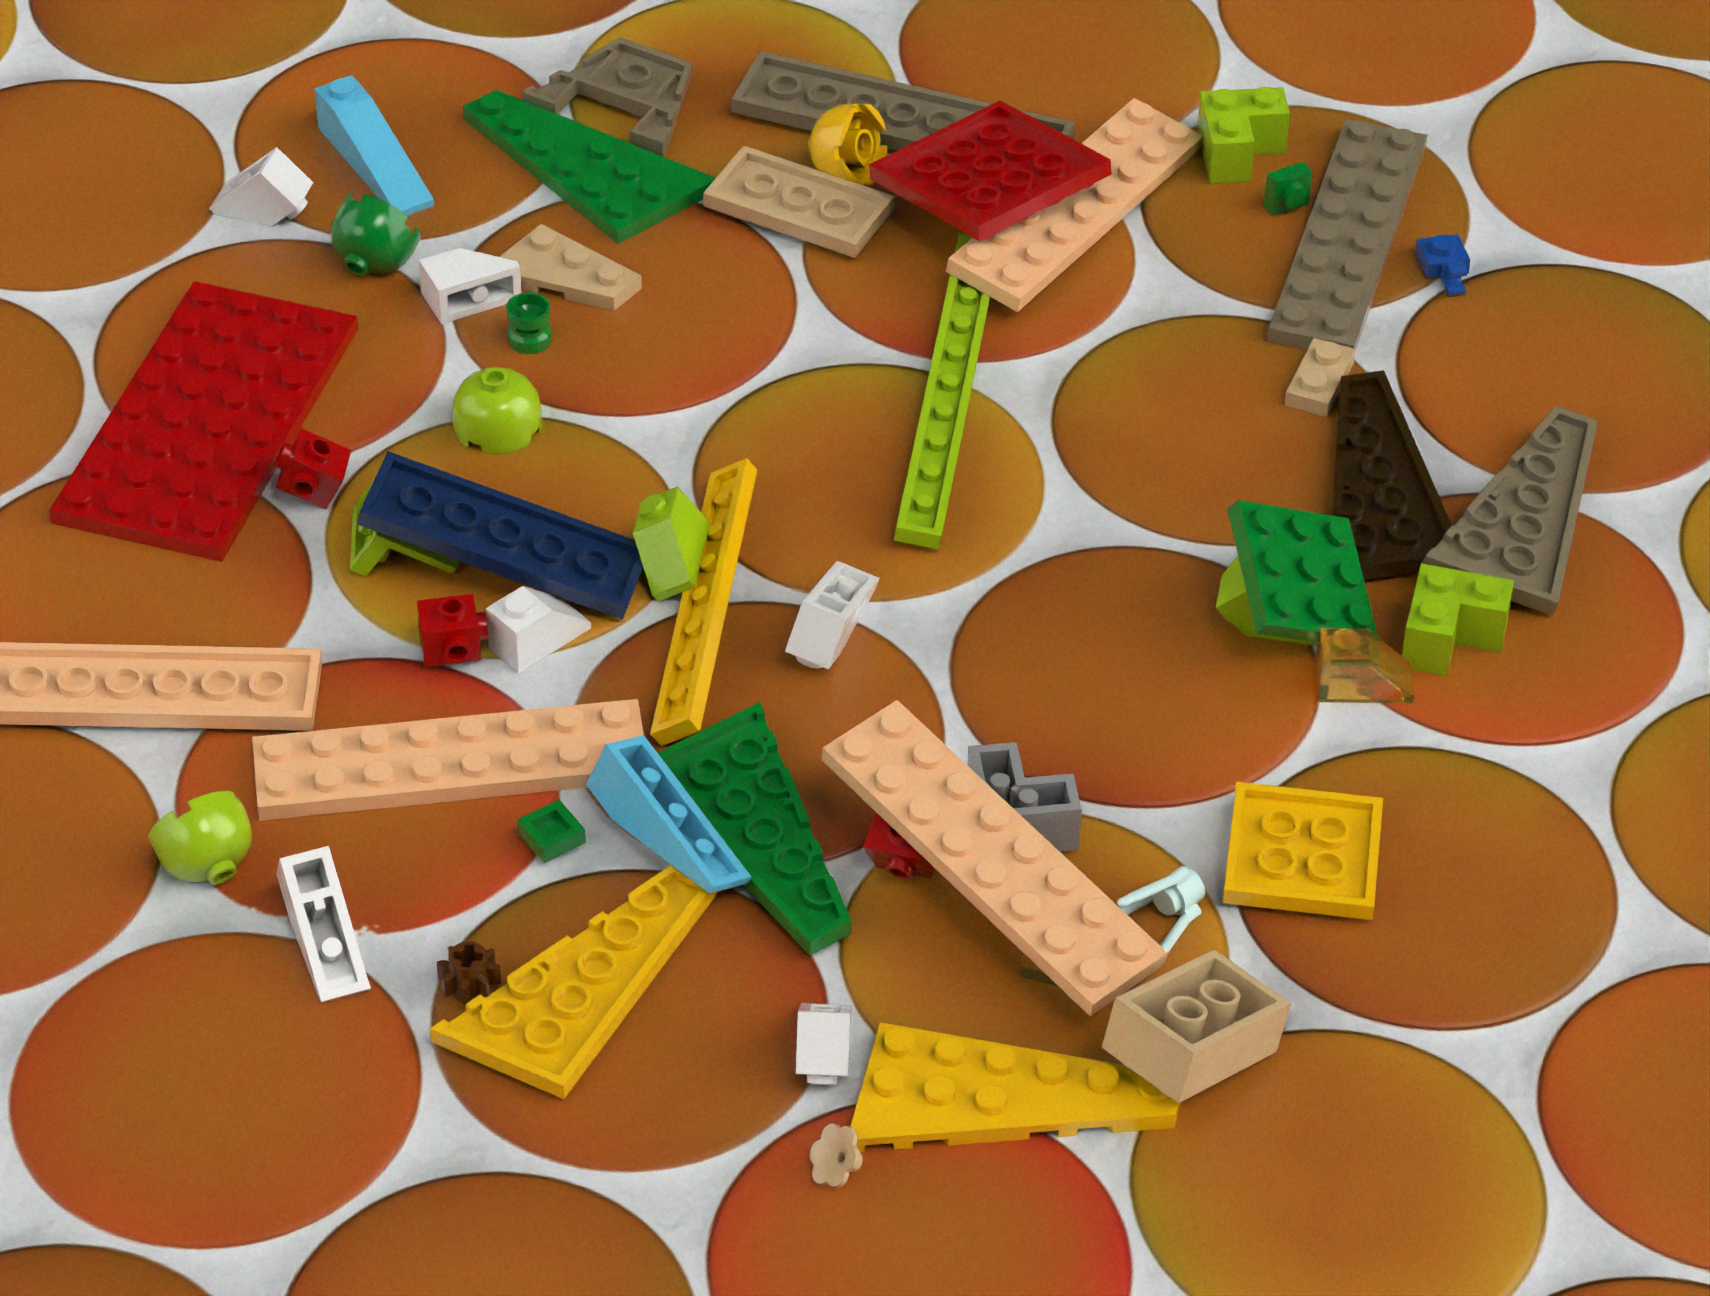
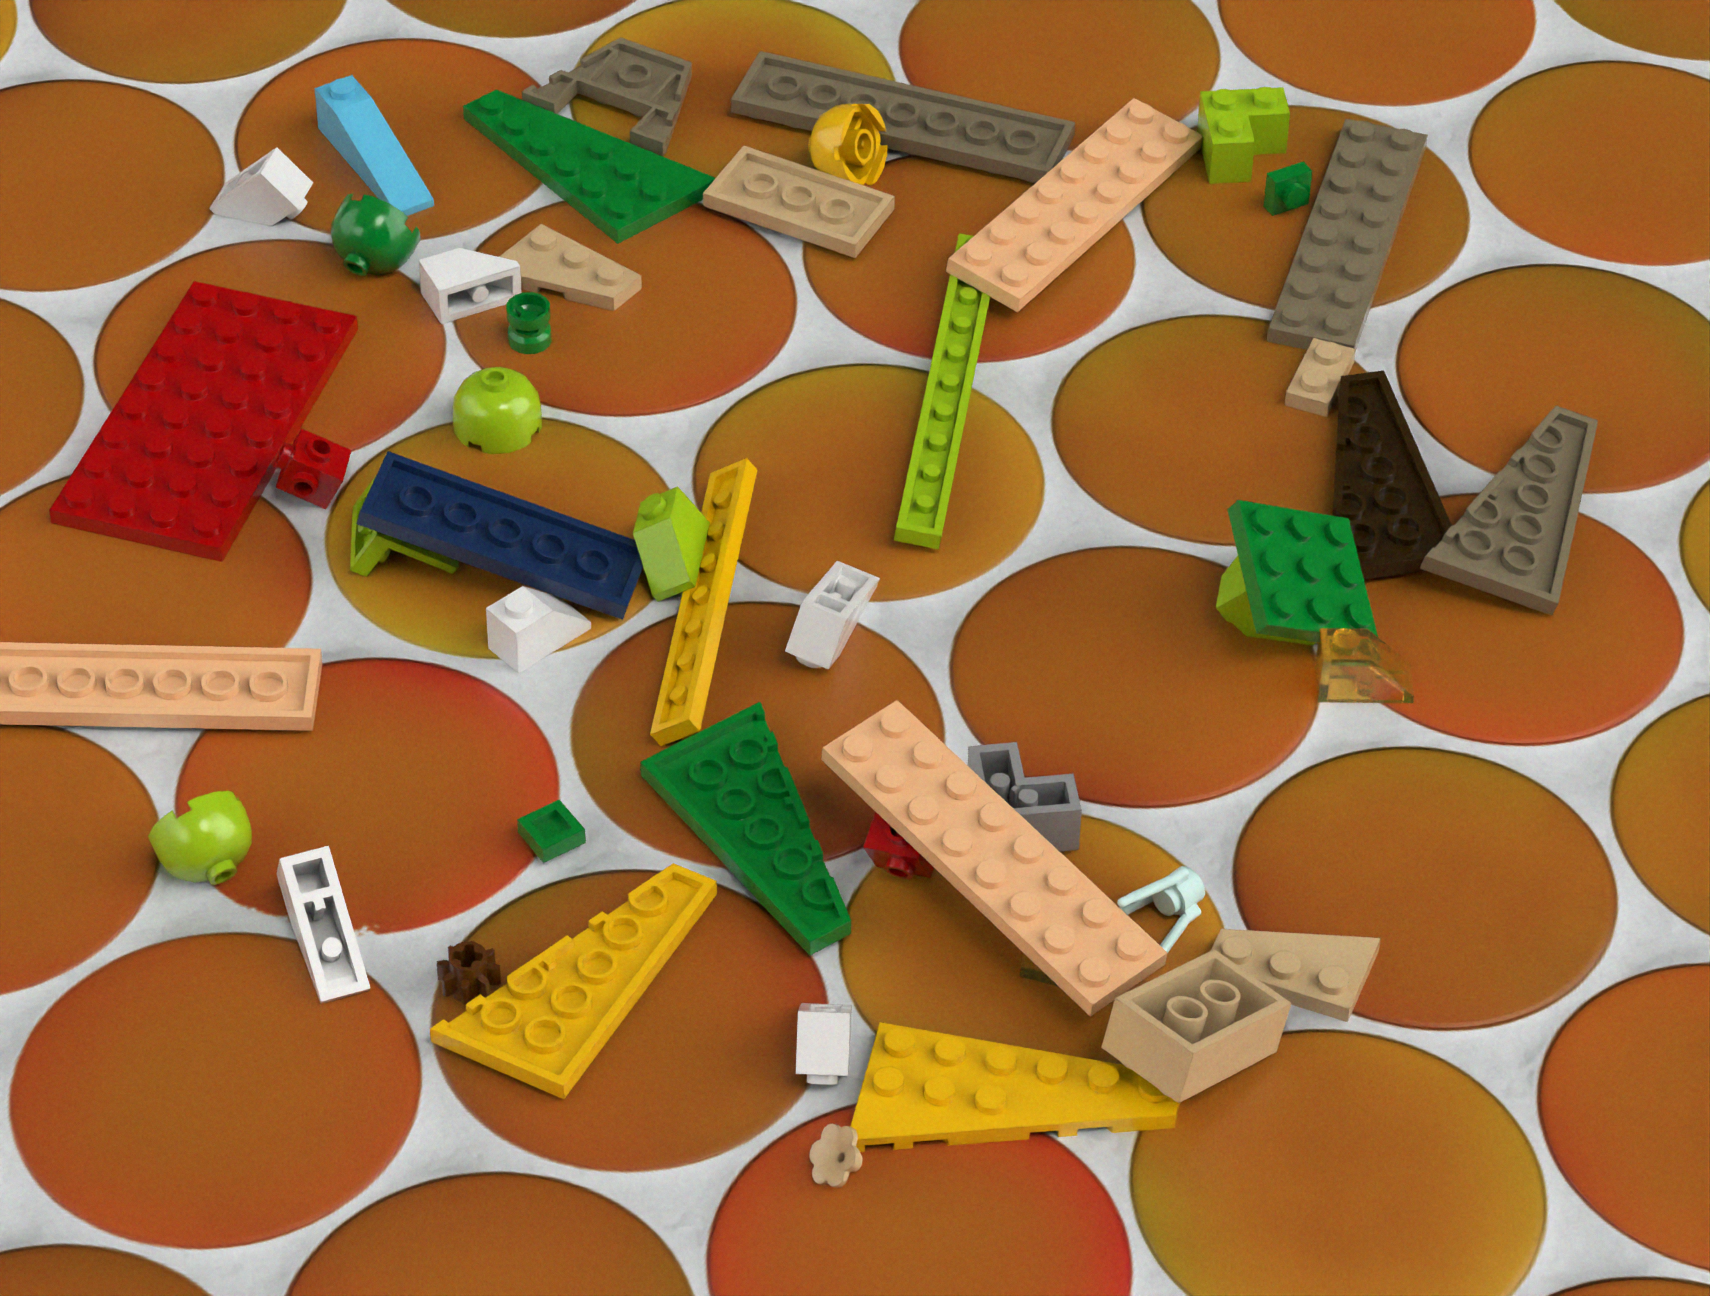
(436, 759): light nougat plate -> none
(450, 630): red brick -> none
(659, 812): medium azure slope -> none
(990, 170): red plate -> none
(1303, 850): yellow plate -> none
(1305, 969): none -> tan wing
(1444, 258): blue plate -> none
(1452, 610): lime brick -> none

